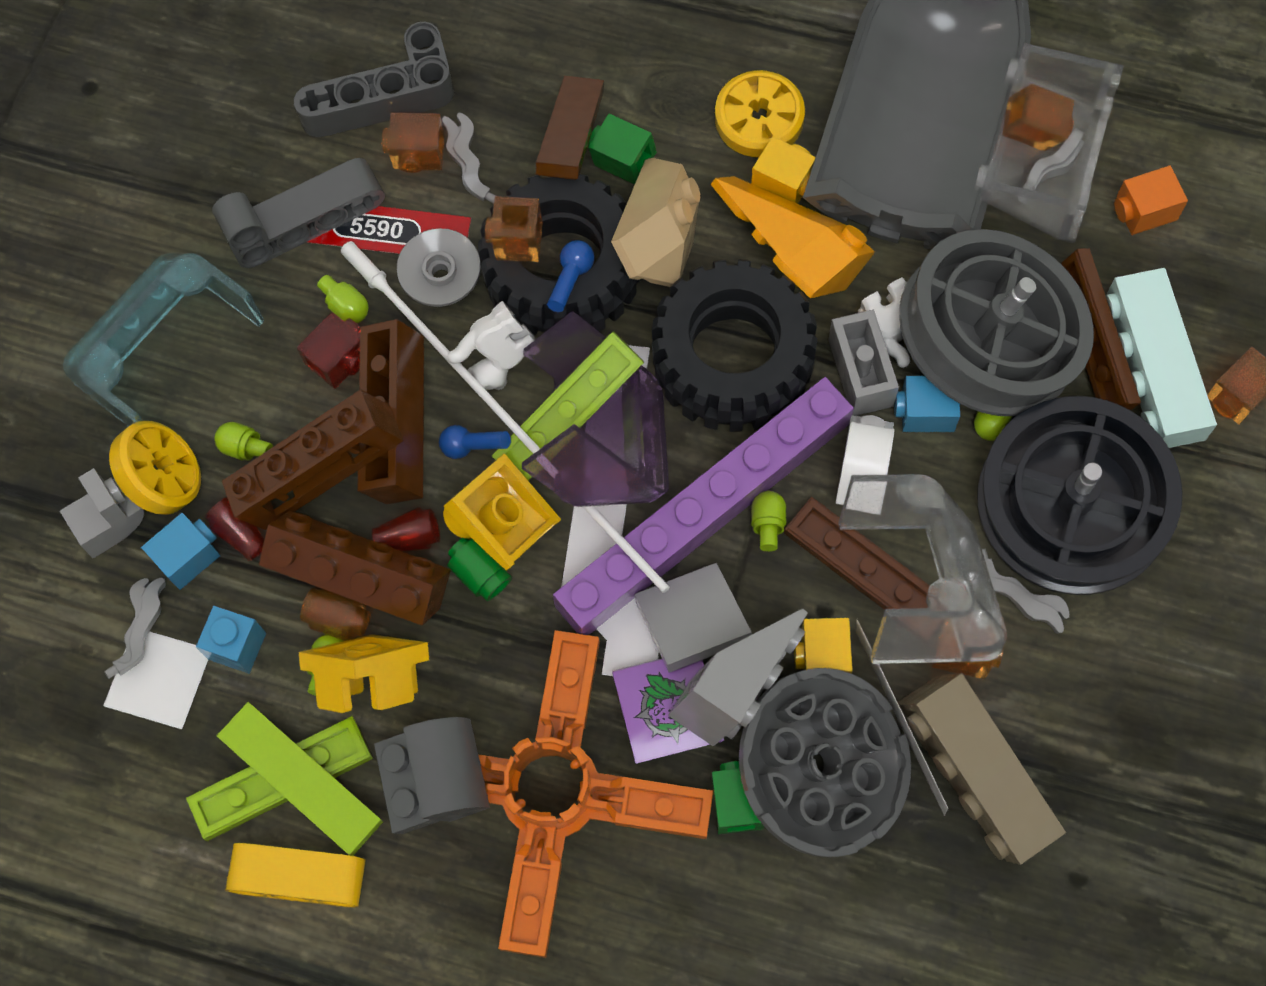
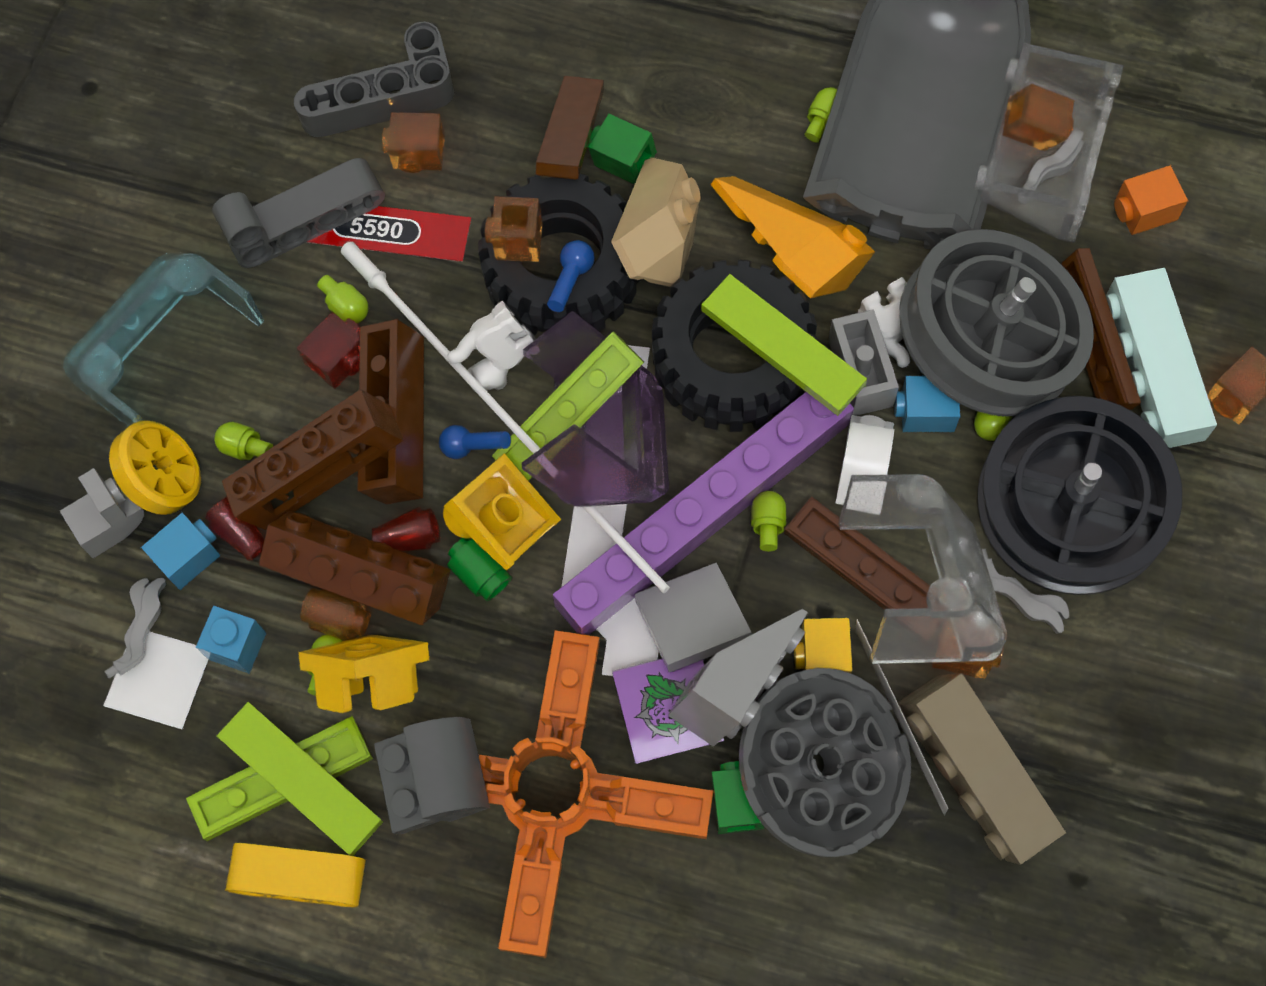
(433, 252): light grey dish -> none
(458, 149): light grey hair -> none
(756, 91): yellow wheel -> none
(783, 169): yellow brick -> none
(784, 344): none -> lime tile
(819, 113): none -> lime cylinder

